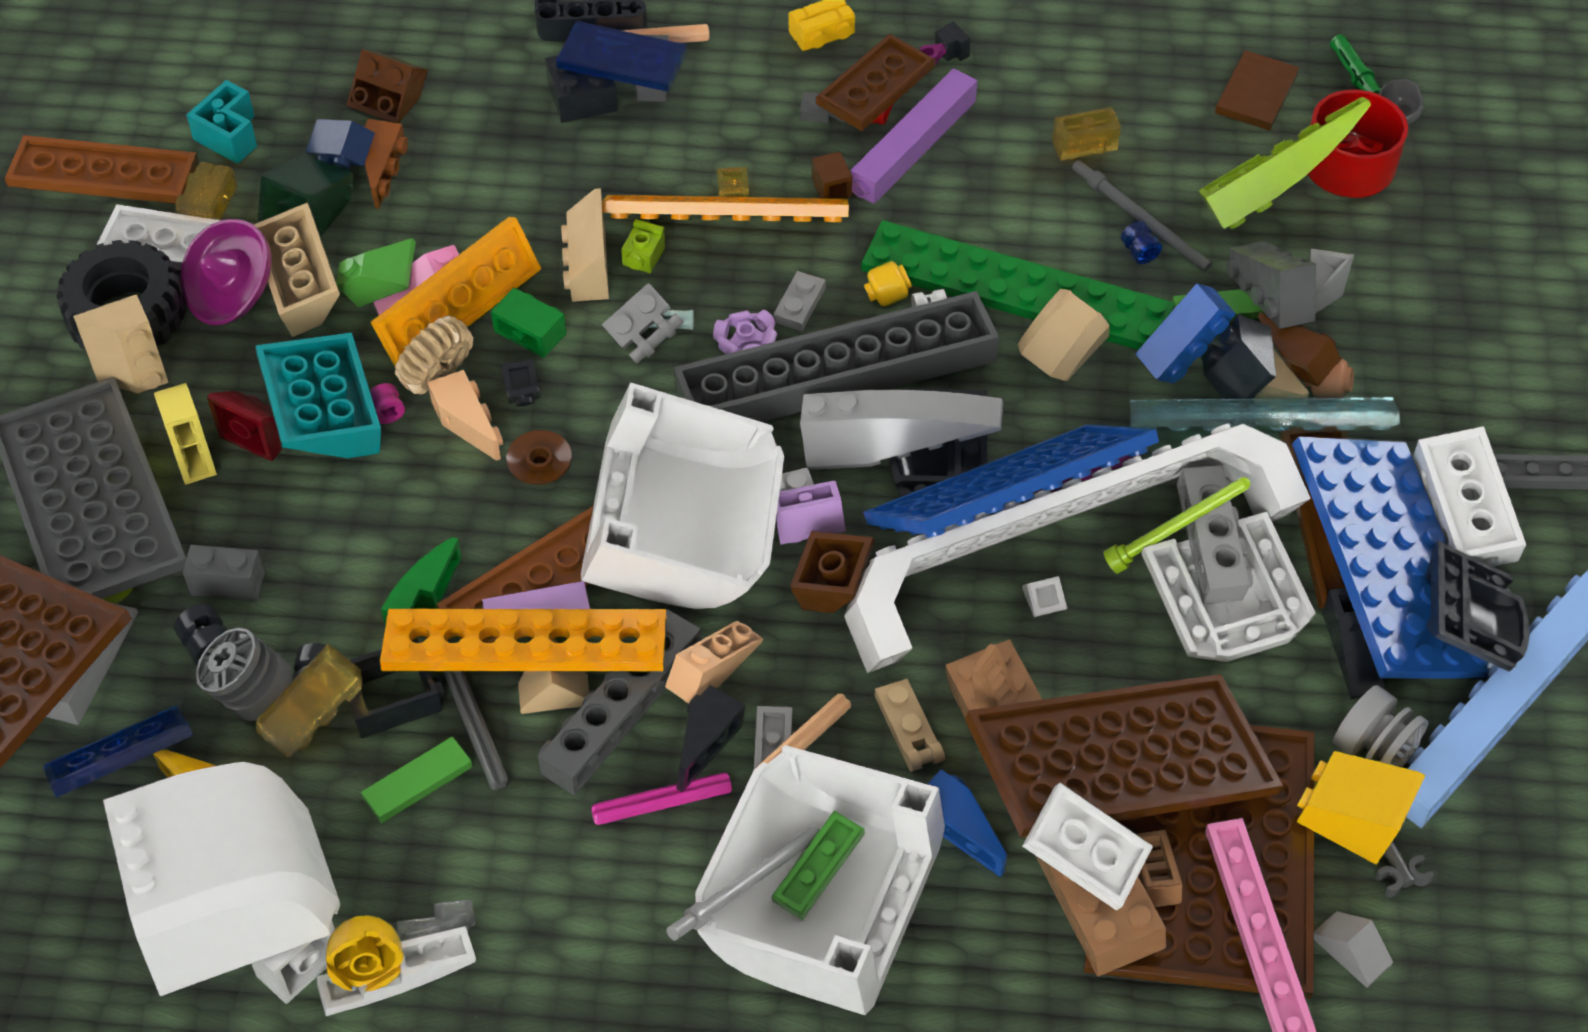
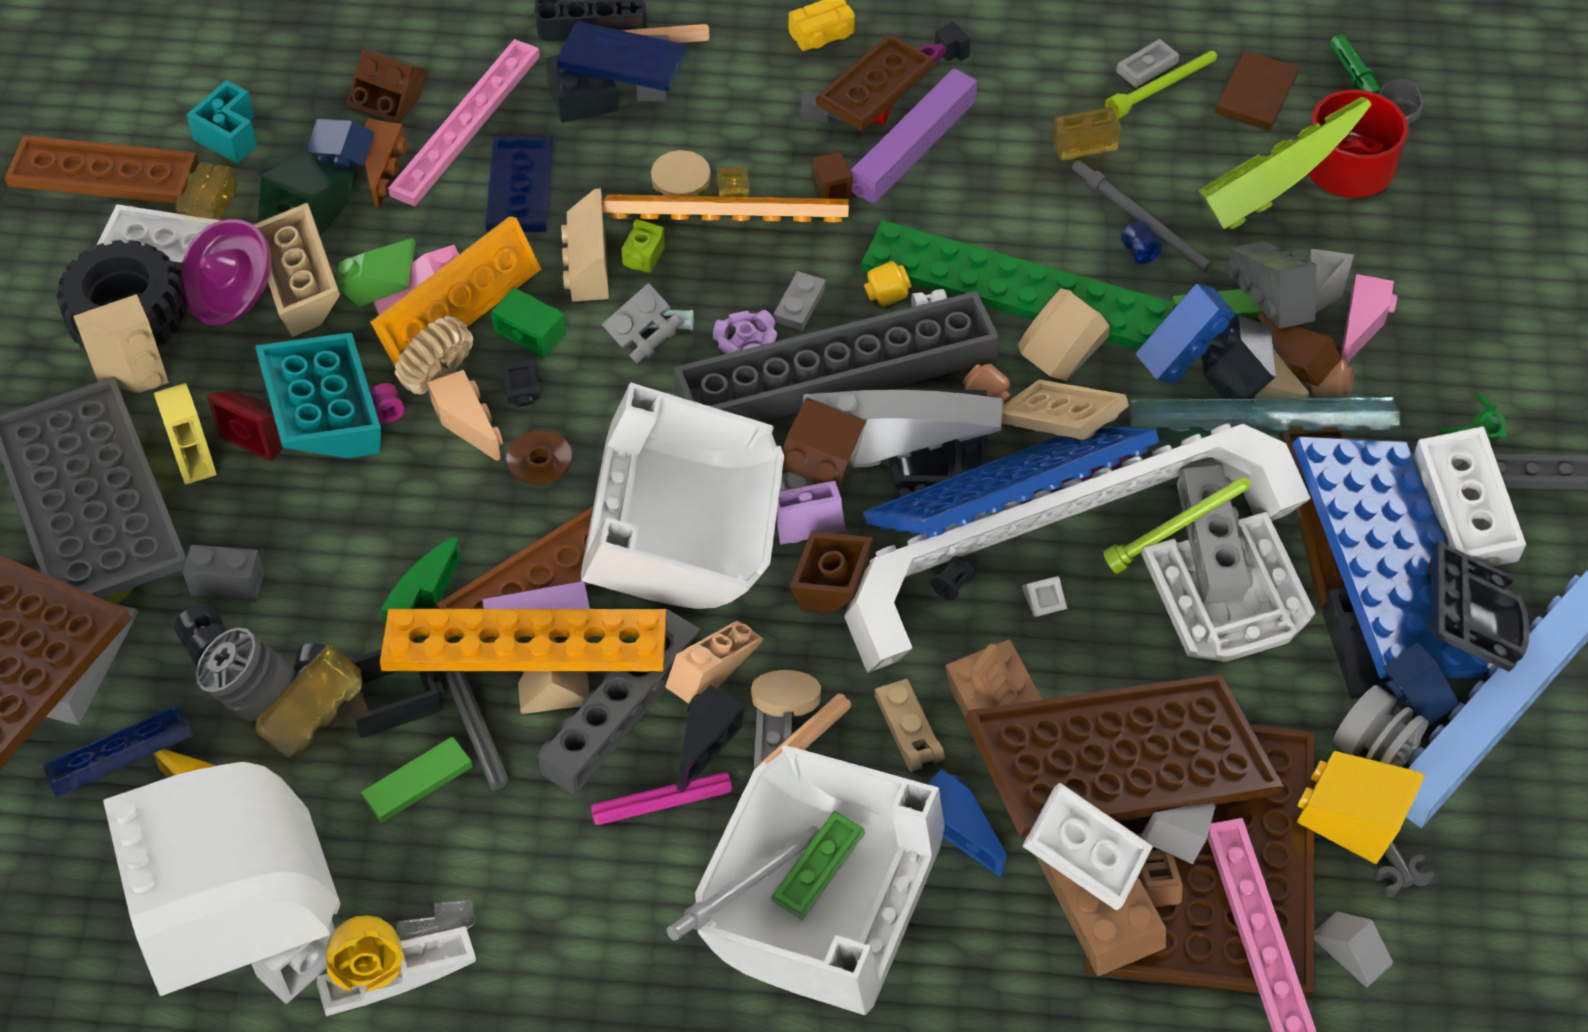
(463, 123): none -> bright pink plate
(520, 182): none -> clear blue tile
(680, 174): none -> tan tile
(786, 692): none -> tan tile
(823, 443): none -> reddish brown slope
(953, 578): none -> black bush
(989, 379): none -> nougat head
(1063, 409): none -> tan plate
(1123, 103): none -> lime piece
(1147, 63): none -> light grey plate
(1180, 830): none -> light grey slope
(1367, 312): none -> bright pink slope
(1420, 684): none -> dark blue brick
(1491, 420): none -> green plant

